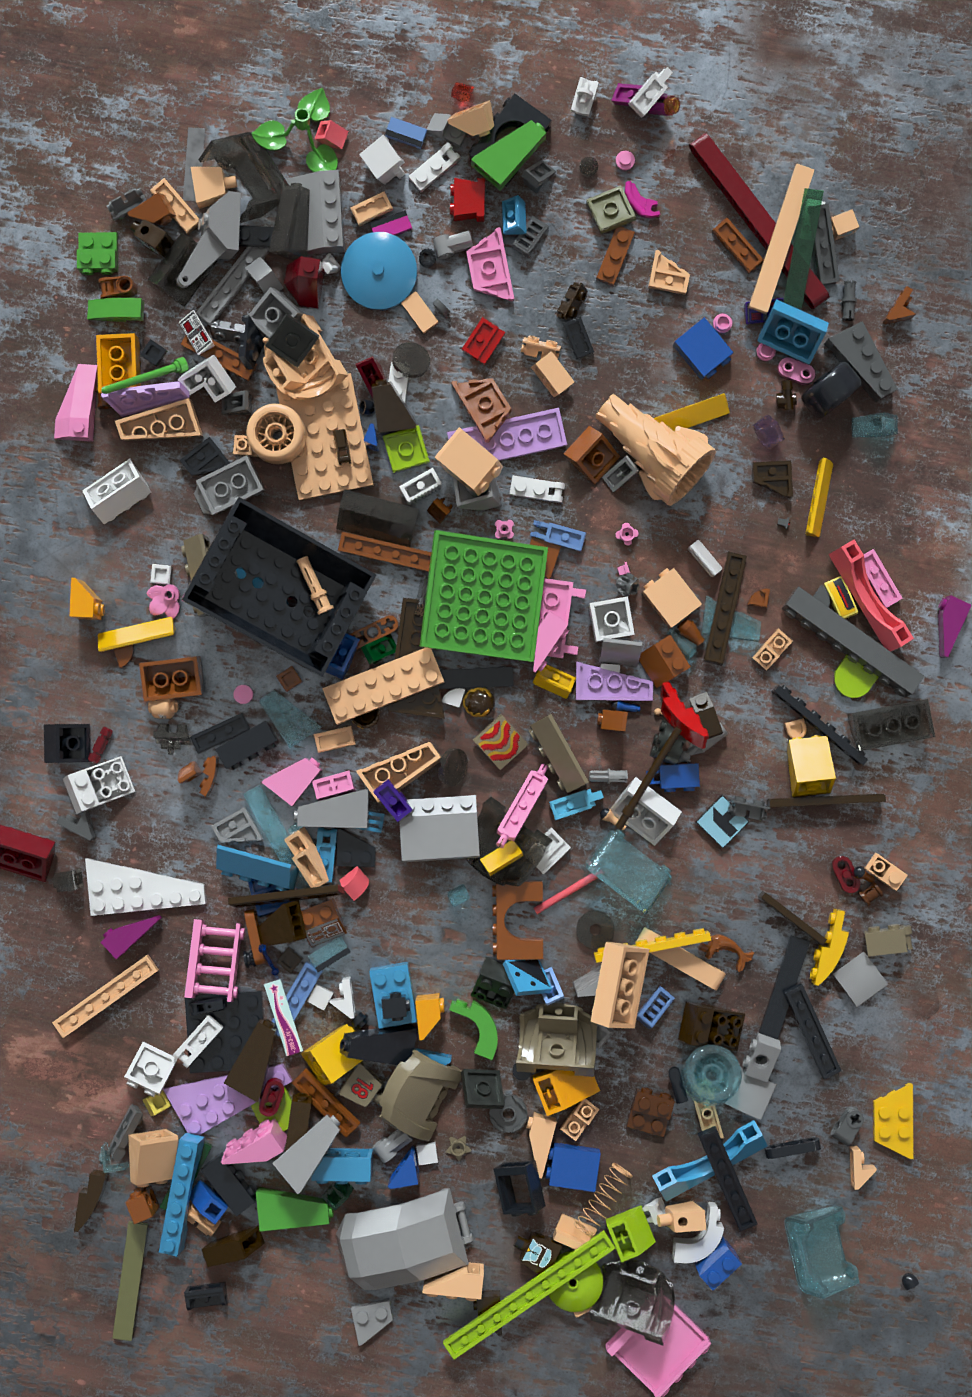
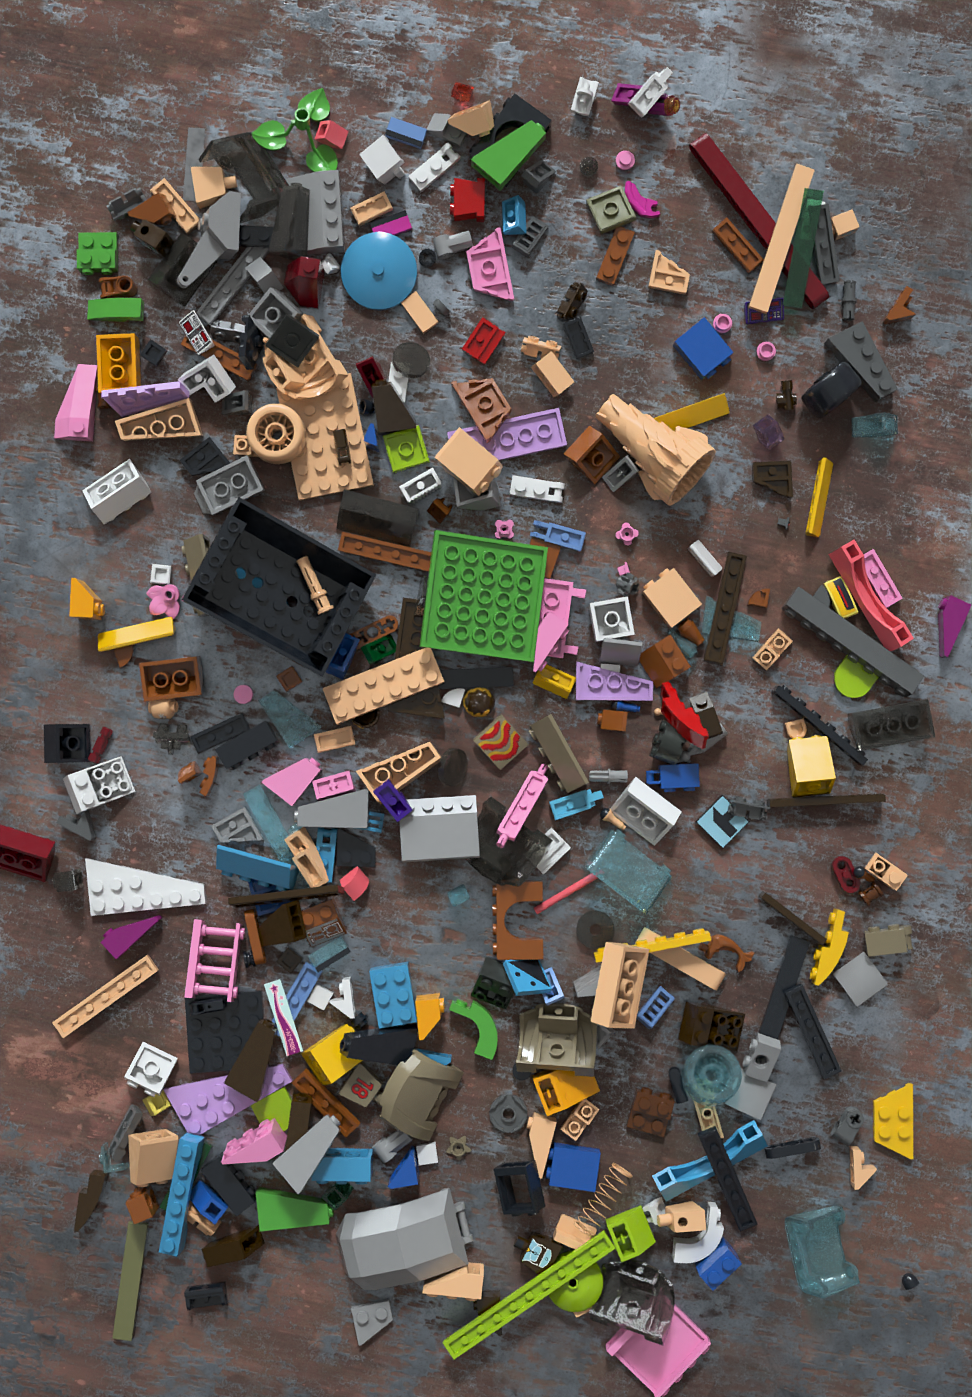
(178, 366): bright green piece -> none
(198, 1040): white plate -> none
(262, 948): clear blue hinge -> none
(271, 1095): dark red plate -> none
(395, 1006): black brick -> none
(482, 1089): pearl dark grey tile -> none
(501, 857): yellow slope -> none
(628, 810): dark brown bar -> none
(793, 332): dark azure brick -> none
(796, 371): bright pink plate -> none

